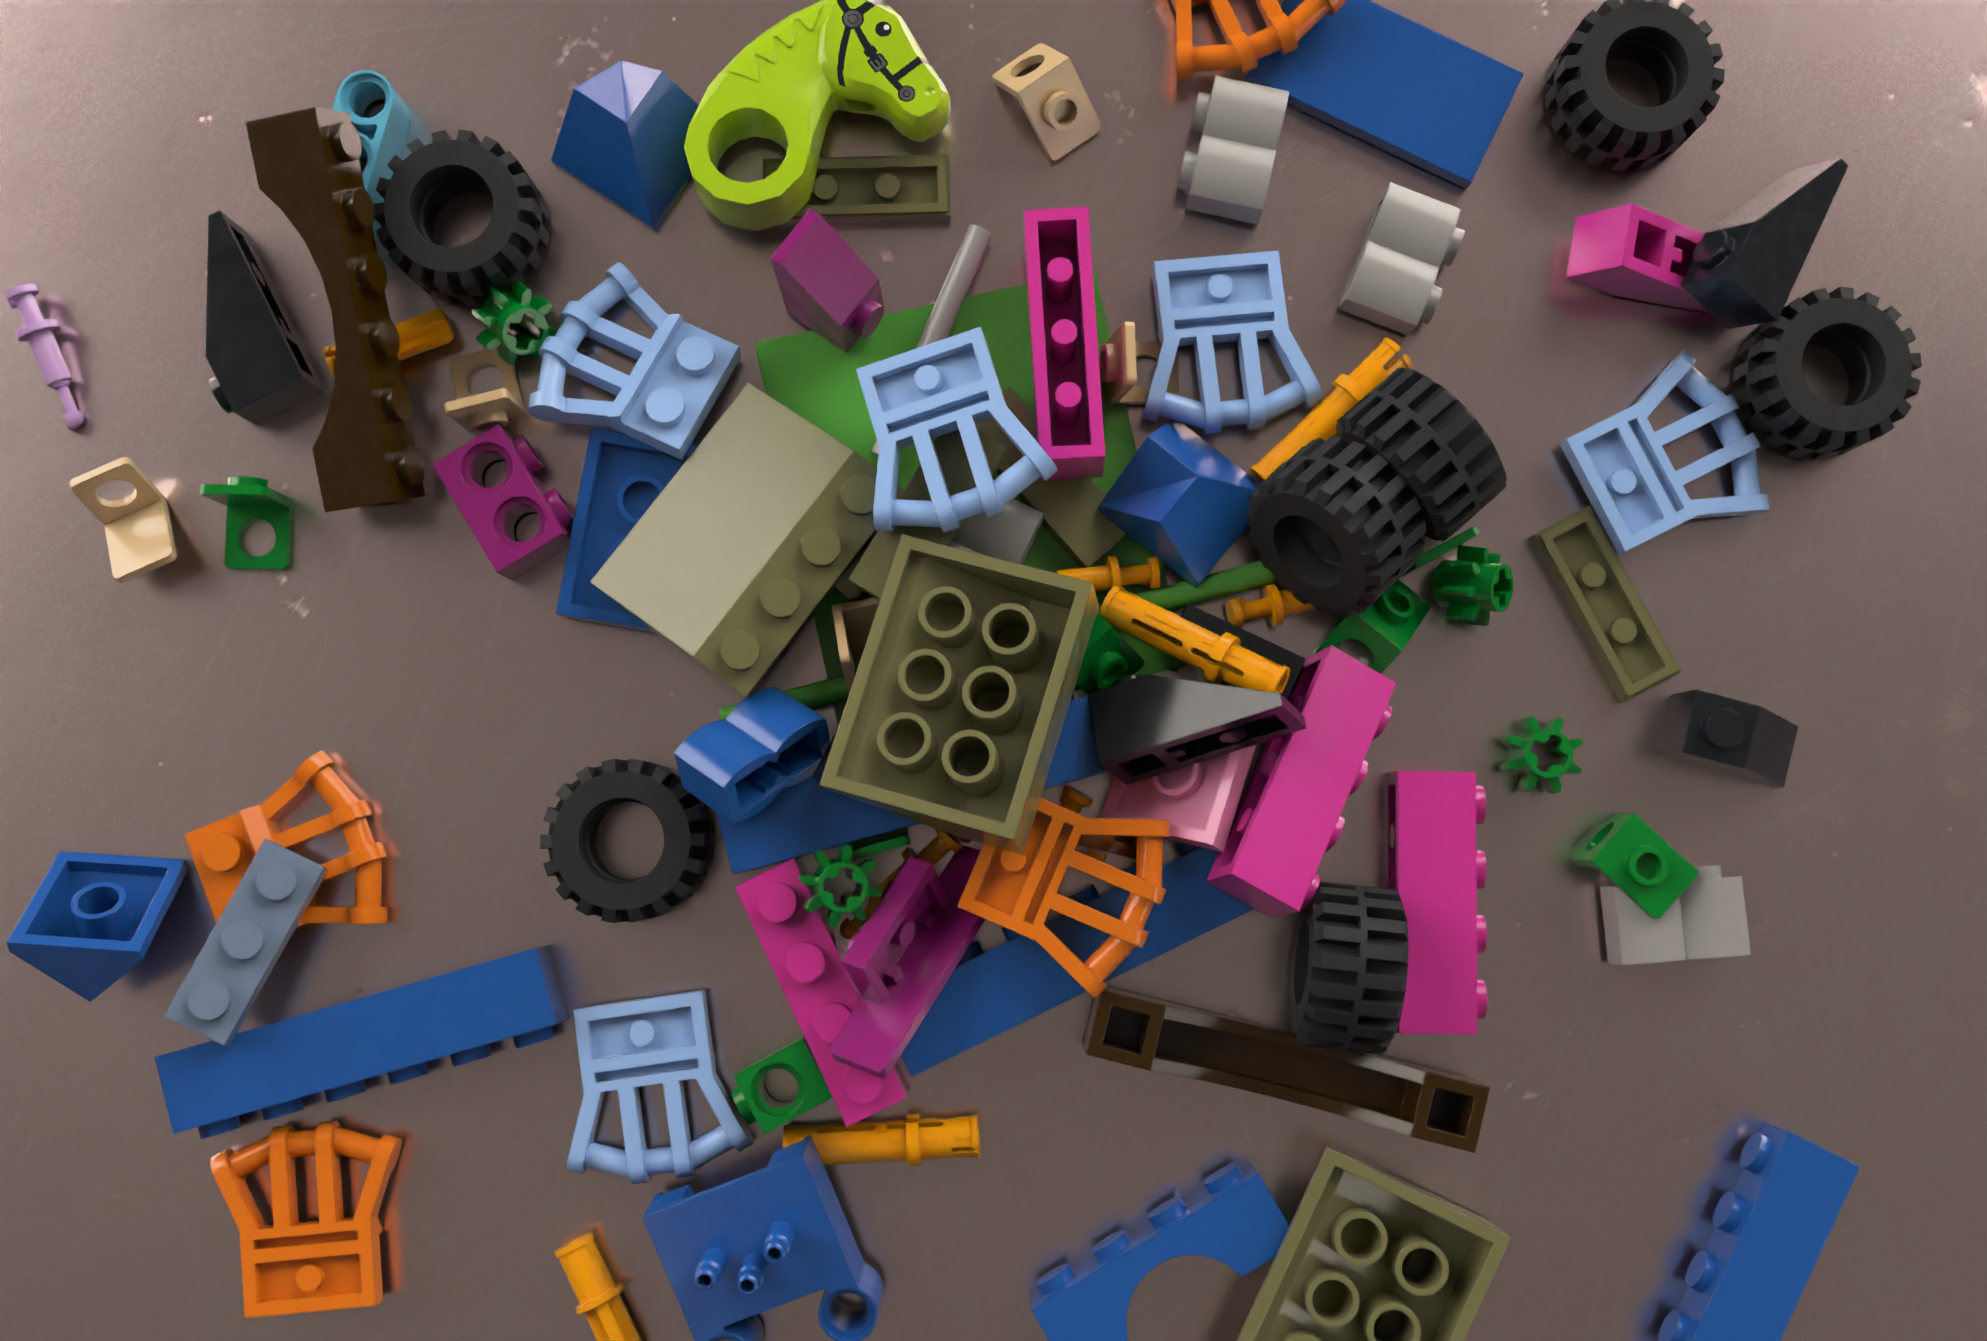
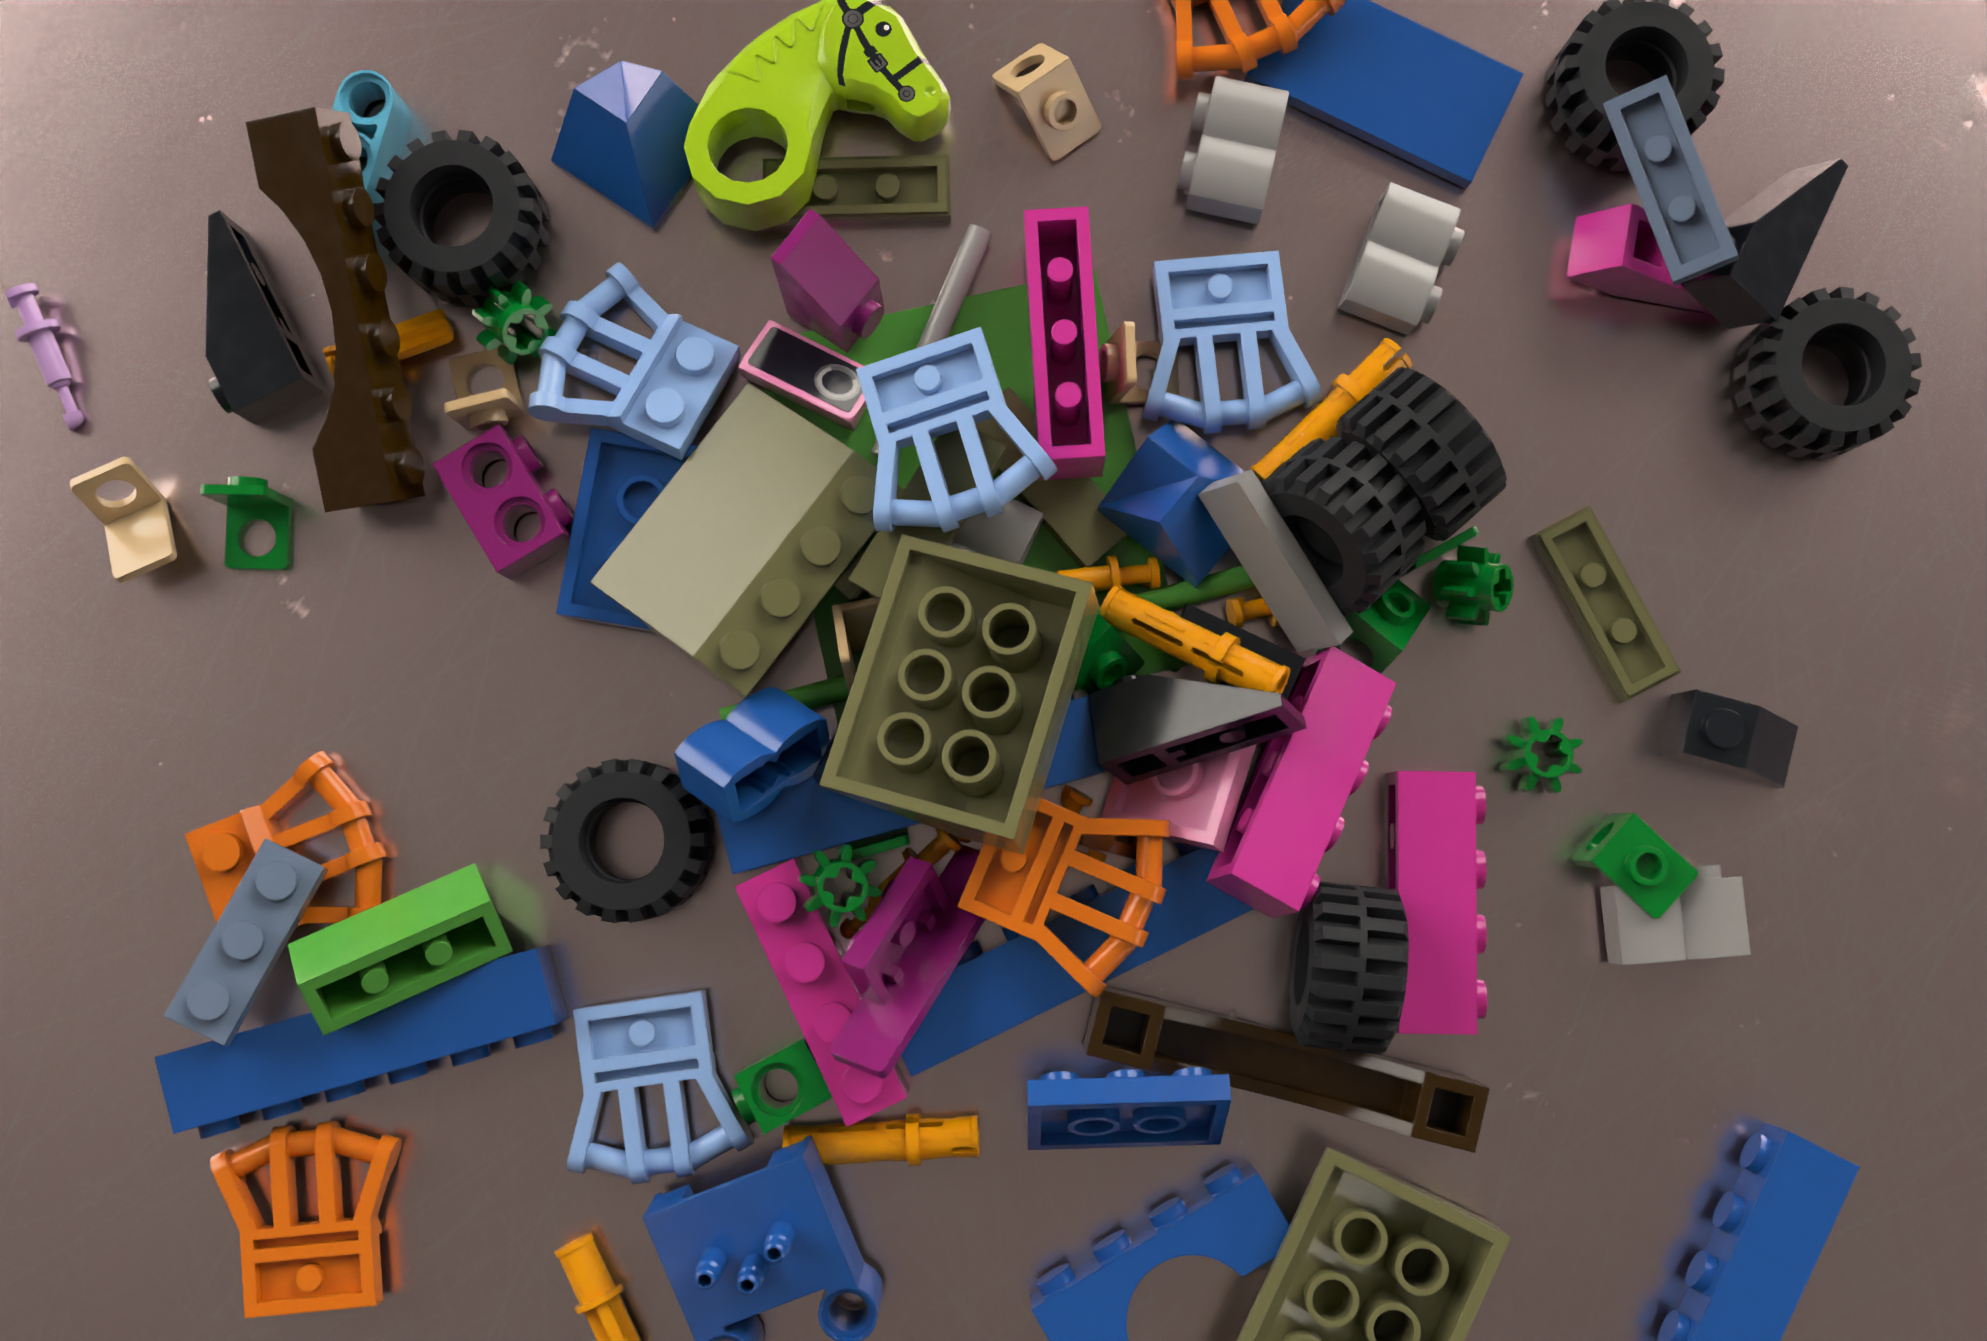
(95, 917): blue slope -> none
(398, 949): none -> bright green brick
(805, 374): none -> slope
(1127, 1109): none -> blue plate
(1275, 562): none -> light grey tile
(1632, 477): light blue plate -> none
(1670, 180): none -> sand blue plate

